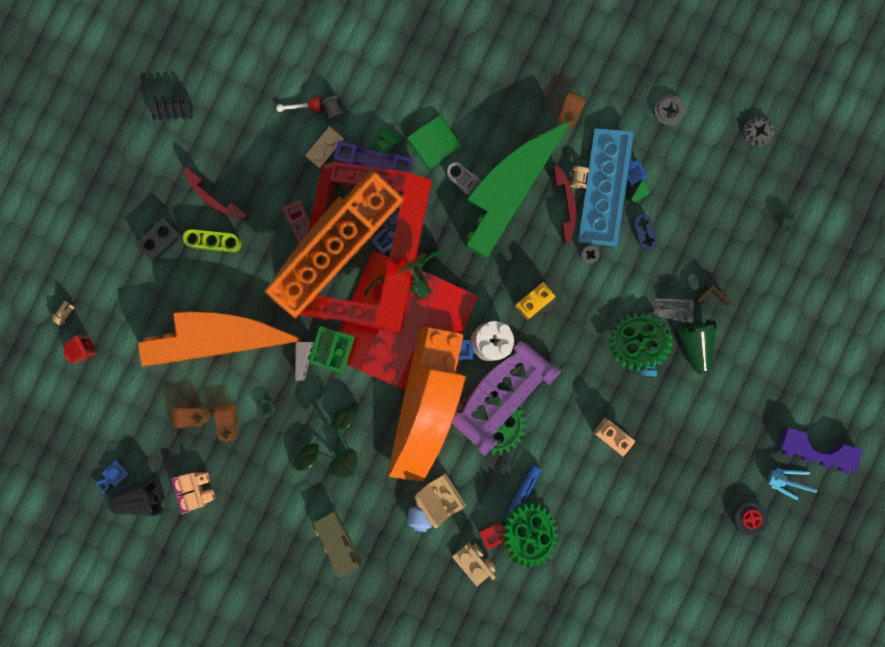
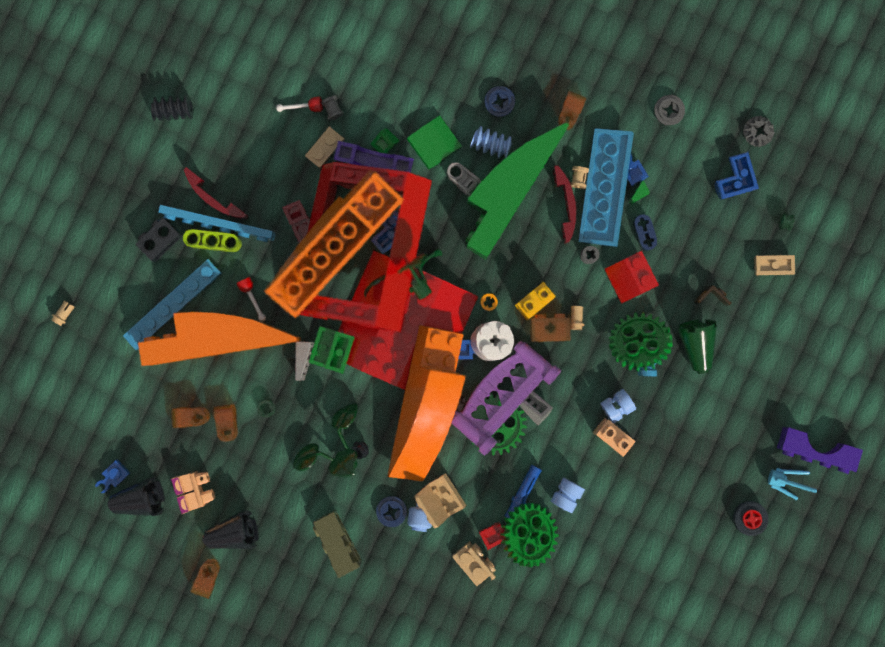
(79, 349): red slope -> none
(172, 303): none -> dark azure plate
(205, 581): none -> clear orange piece
(224, 225): none -> dark azure plate
(233, 533): none -> black cone
(246, 286): none -> hinge
(361, 449): none -> black plate
(388, 520): none -> dark blue gear
(483, 299): none -> light orange bush
(491, 142): none -> light blue piece
(503, 93): none -> dark blue gear
(533, 412): none -> light grey slope
(561, 331): none -> clear orange brick
(567, 495): none -> light blue wheel
(576, 317): none -> tan pin
(624, 403): none -> light blue wheel
(631, 277): none -> red slope
(683, 313): clear slope -> none
(742, 179): none -> blue brick
(774, 265): none -> tan plate

